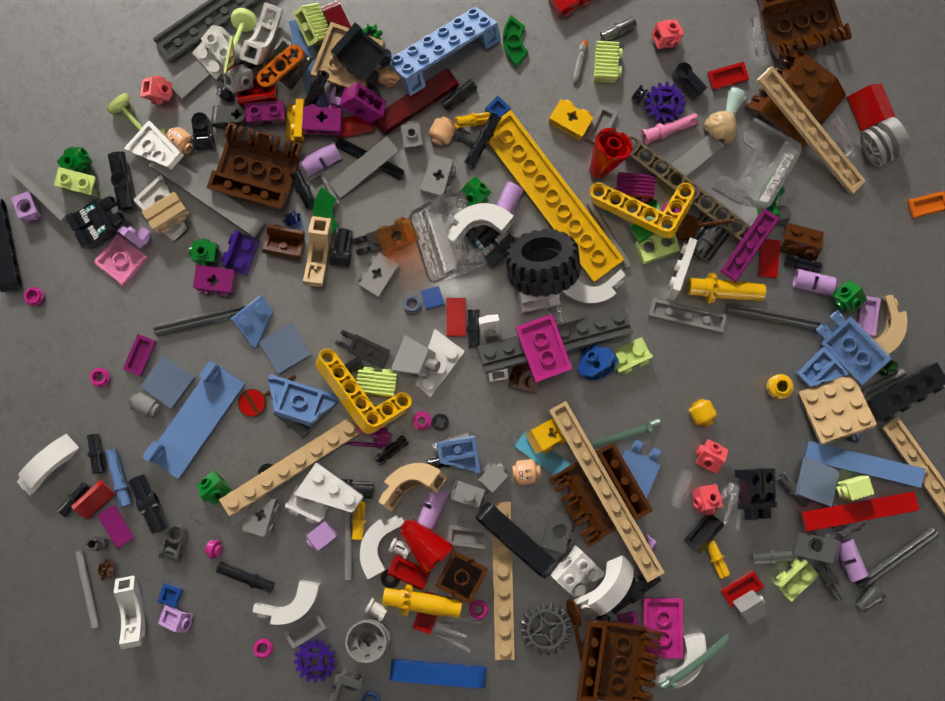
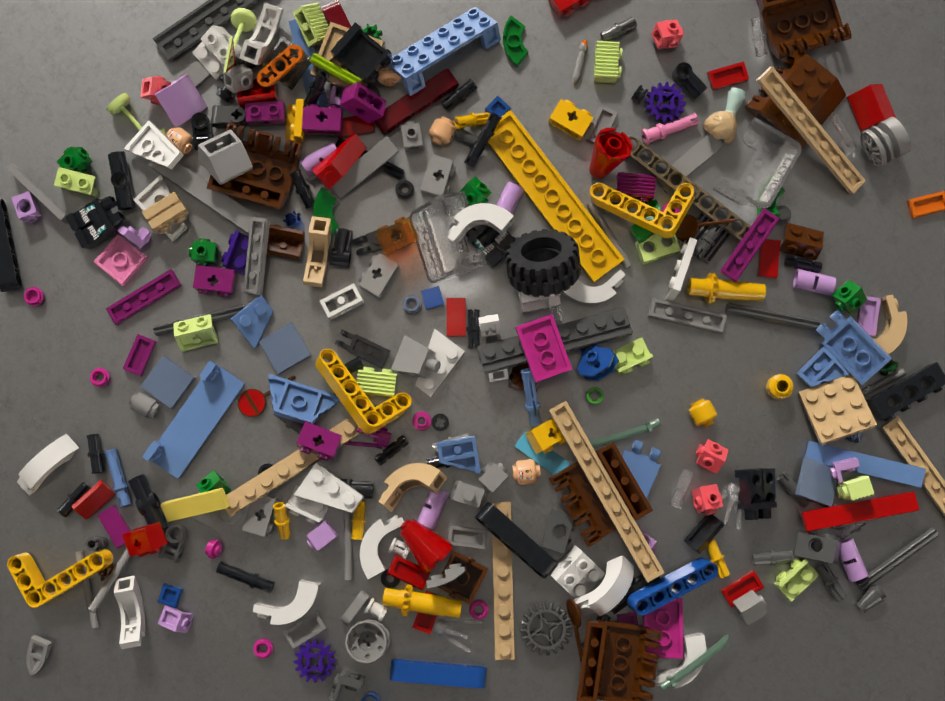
(37, 653): none -> light grey plate
(61, 582): none -> yellow beam
(109, 582): none -> light grey bar
(143, 297): none -> magenta tile
(145, 540): none -> red brick
(181, 100): none -> lavender slope
(195, 333): none -> yellowish green bracket
(195, 504): none -> light yellow tile
(224, 157): none -> light grey slope
(256, 255): none -> light grey tile
(282, 520): none -> yellow axle
(312, 433): none -> magenta brick
(334, 69): none -> lime axle
(338, 162): none -> red slope
(342, 301): none -> white brick
(354, 607): none -> light grey beam
(404, 183): none -> black plate
(451, 574): none -> light grey slope
(531, 398): none -> medium blue pin
(590, 391): none -> bright green bush
(681, 586): none -> blue beam
(846, 465): none -> lavender bracket

